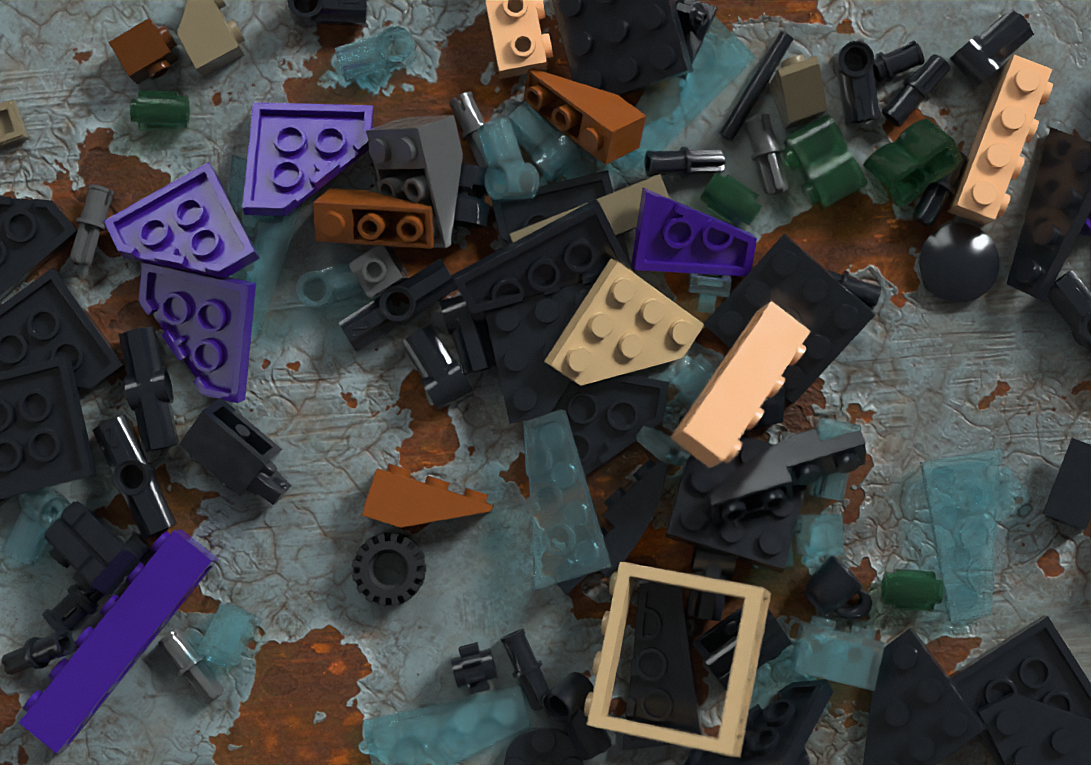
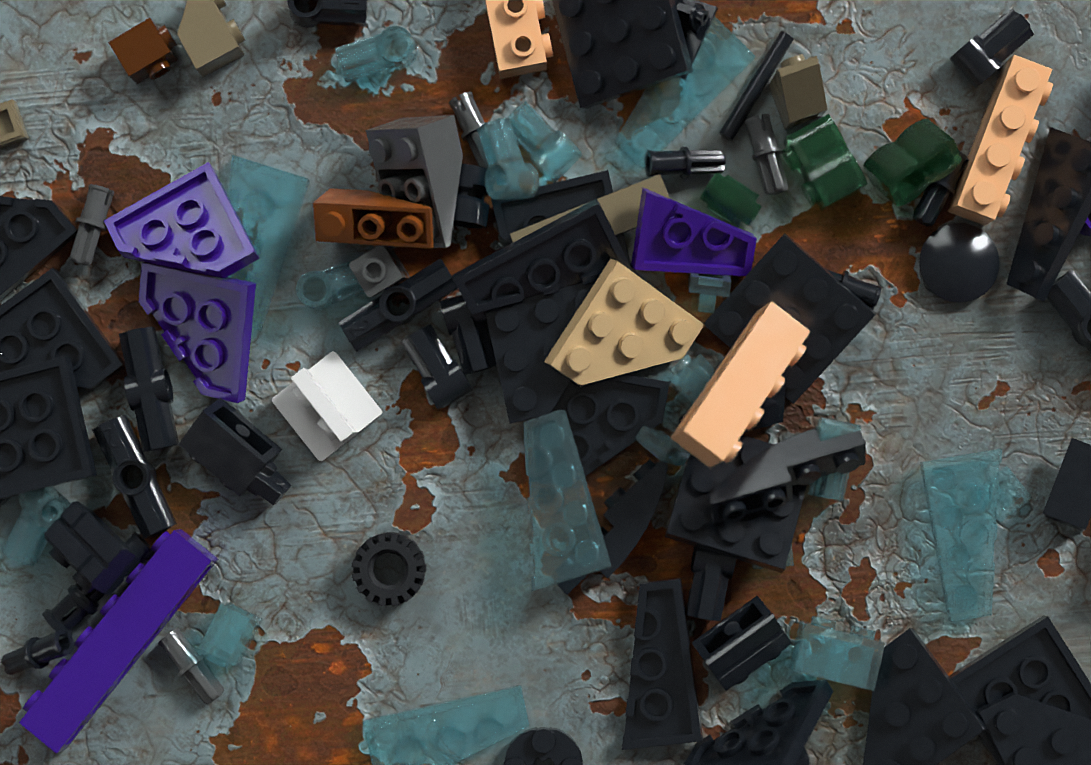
(160, 111): clear green brick -> none
(299, 151): plate -> none
(326, 405): none -> white bracket
(410, 502): dark orange slope -> none
(474, 668): black gear -> none
(526, 667): black axle -> none
(566, 706): black piece -> none
(587, 115): dark orange slope -> none
(742, 671): tan window -> none
(819, 535): clear light blue brick -> none
(833, 587): black piece -> none
(857, 87): black piece -> none
(897, 61): black pin -> none
(911, 590): clear green brick -> none
(916, 90): black axle -> none

